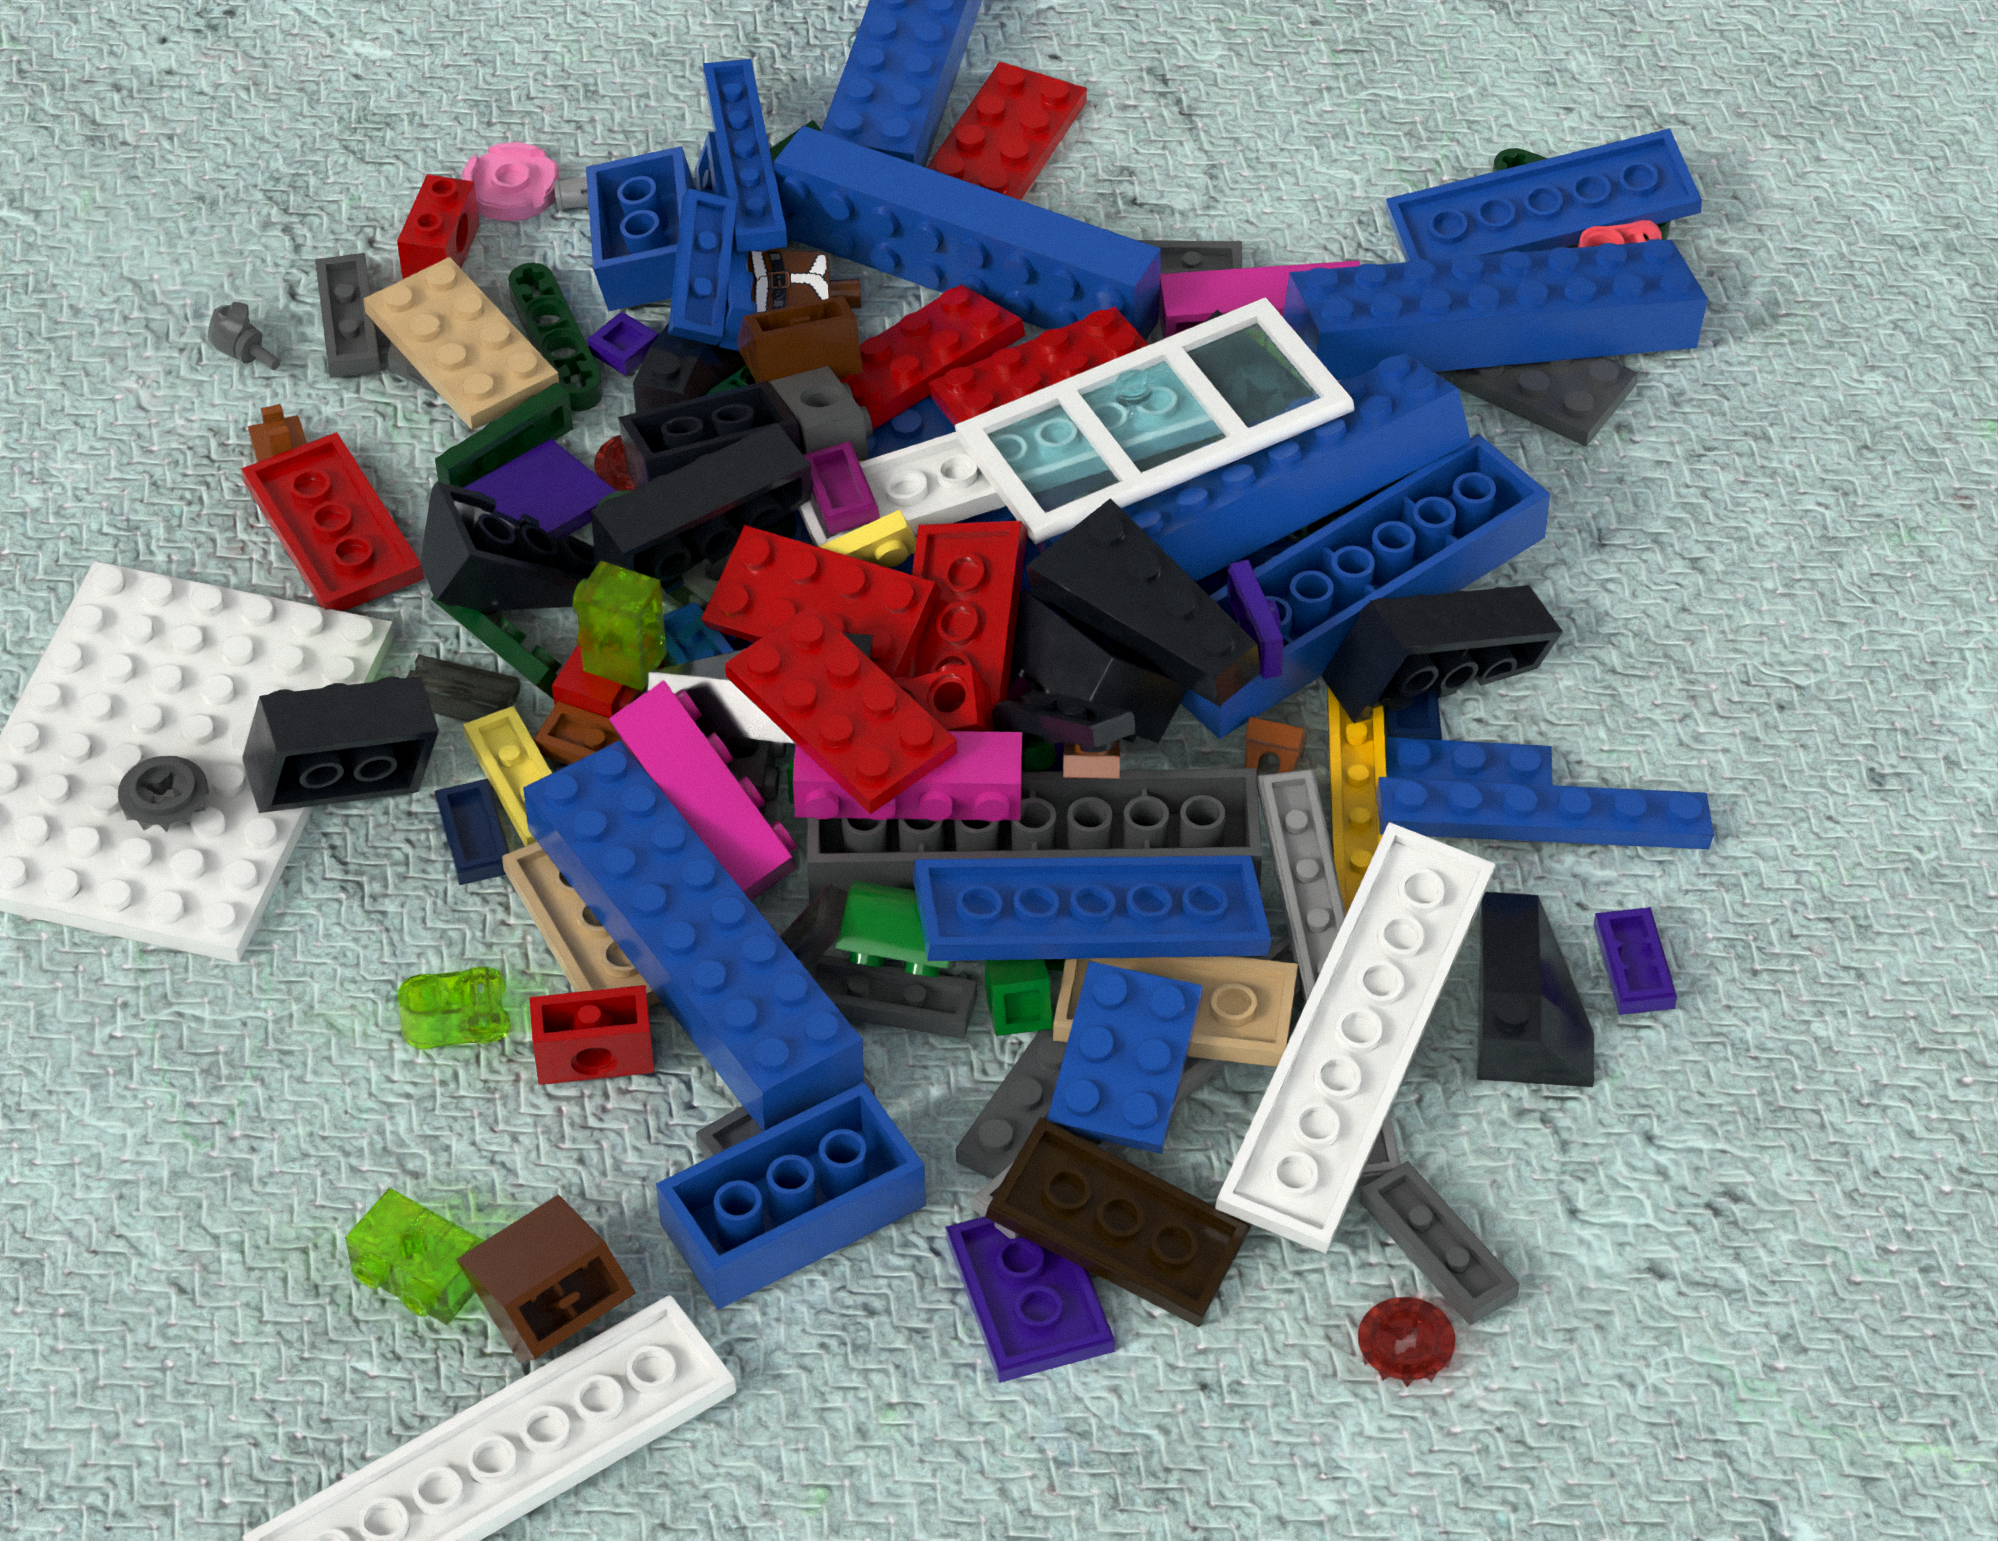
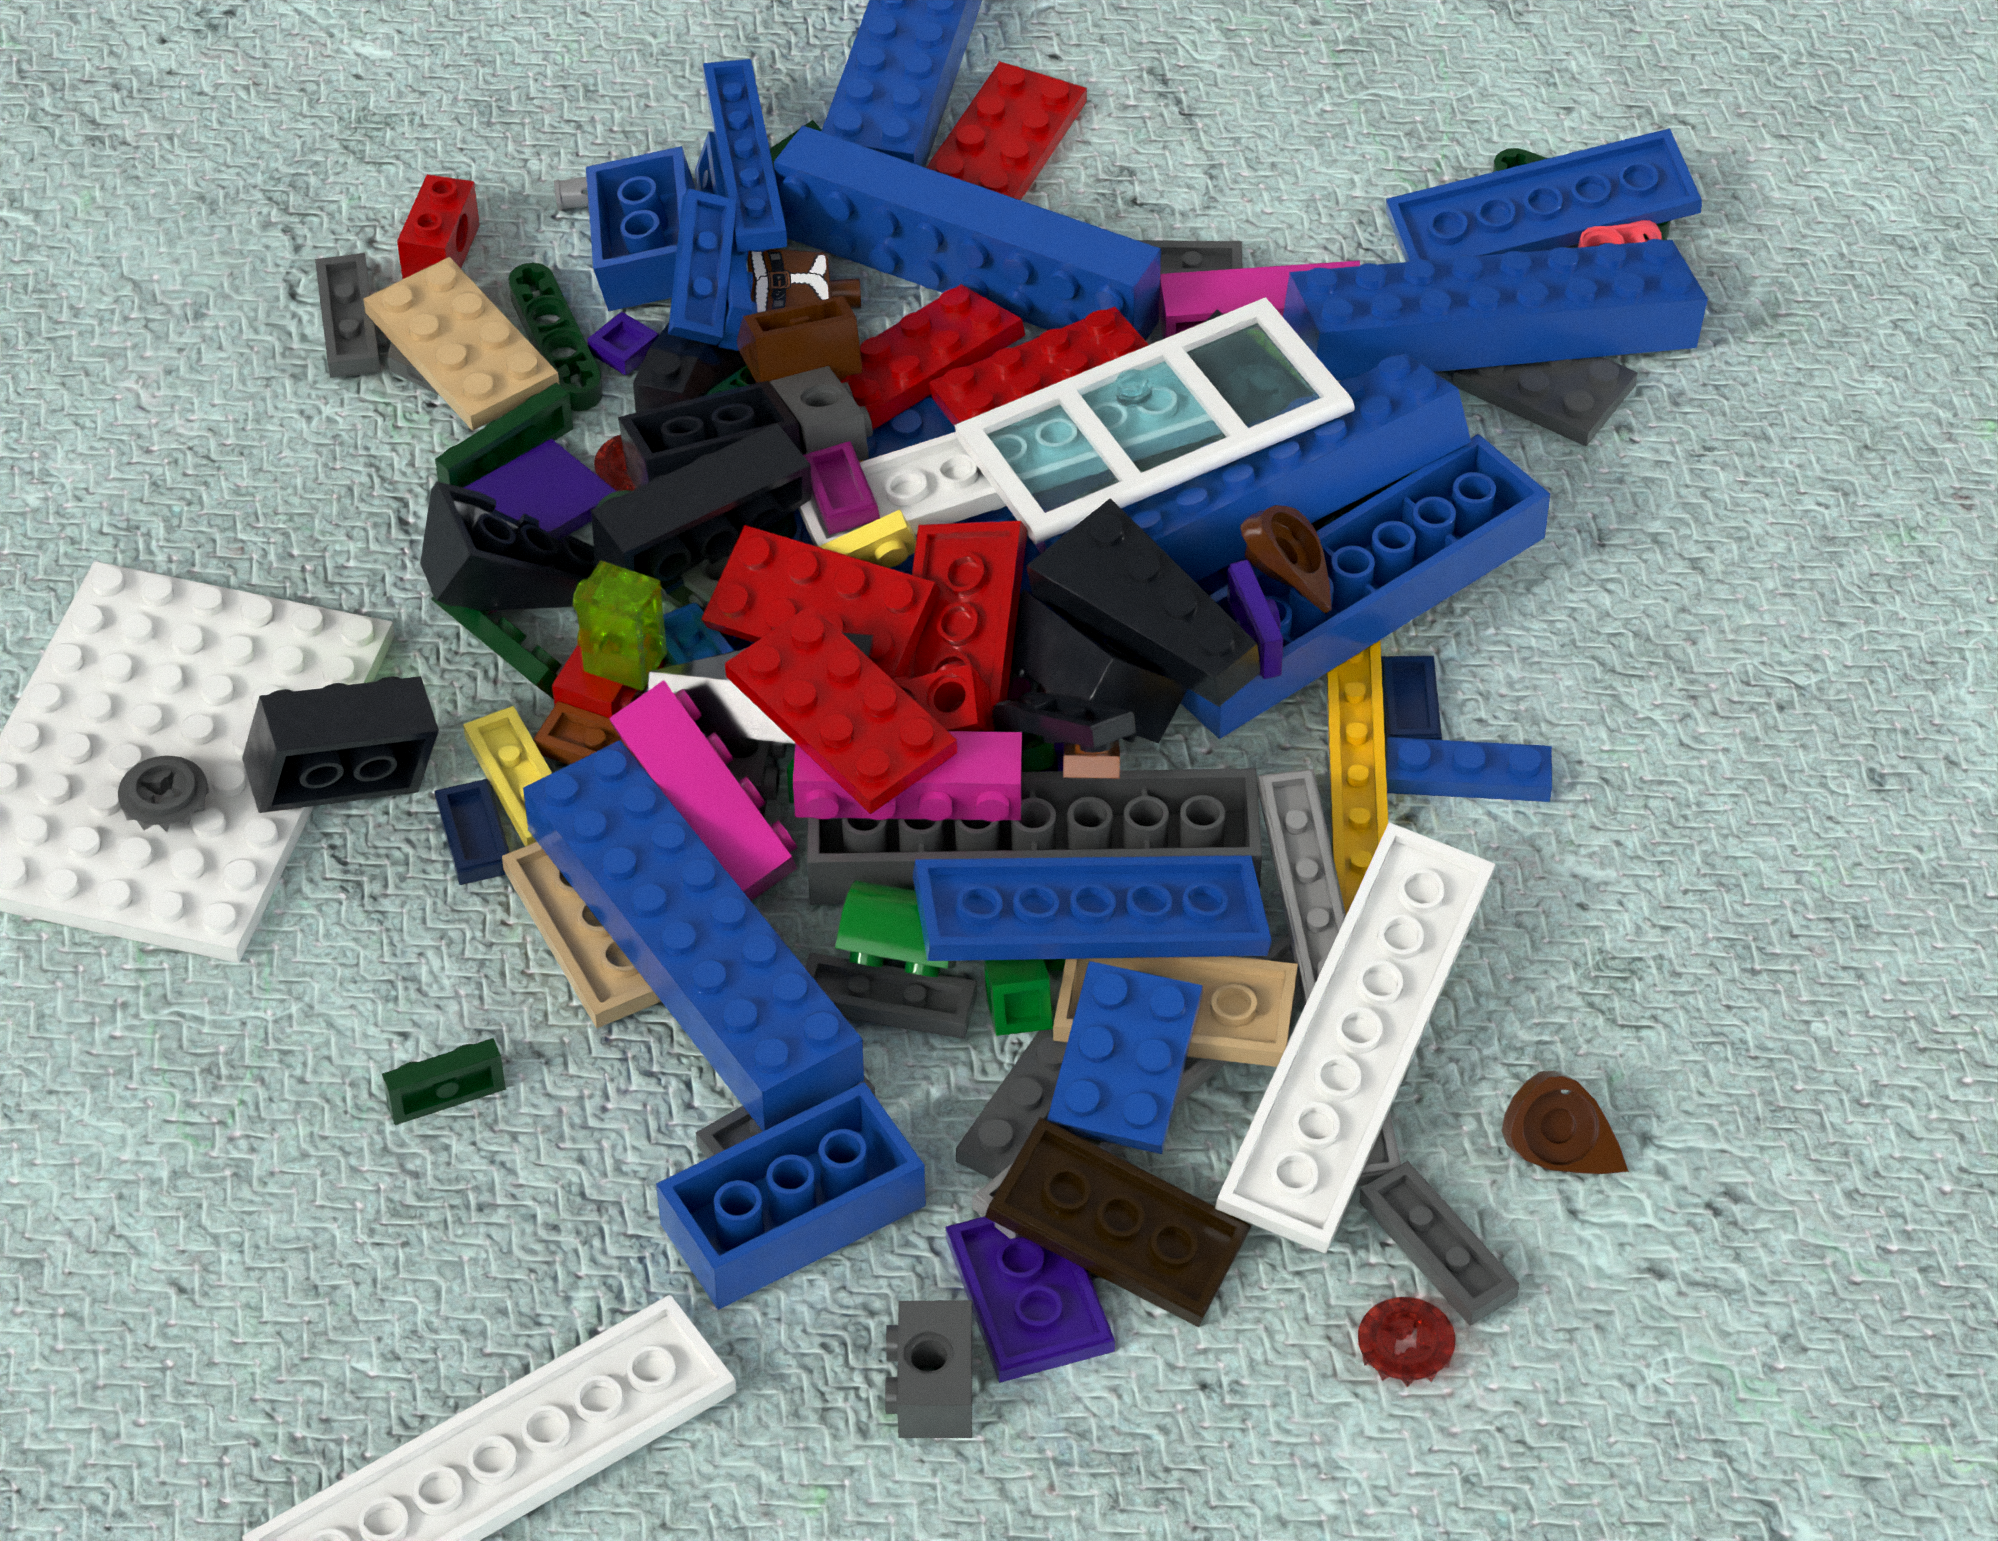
(236, 337): dark grey piece -> none
(275, 433): dark orange tile -> none
(332, 524): red plate -> none
(412, 1256): clear neon green brick -> none
(443, 1081): none -> dark green plate
(449, 1008): clear neon green piece -> none
(463, 685): clear smoke tile -> none
(512, 181): bright pink tile -> none
(545, 1278): reddish brown slope -> none
(591, 1034): red brick -> none
(816, 926): clear smoke tile -> none
(938, 1400): none -> dark grey brick
(1274, 739): dark orange tile -> none
(1288, 551): none -> reddish brown piece
(1438, 646): black wedge -> none
(1528, 1004): black wedge -> none
(1545, 813): blue plate -> none
(1561, 1128): none -> reddish brown piece
(1635, 961): dark purple plate -> none

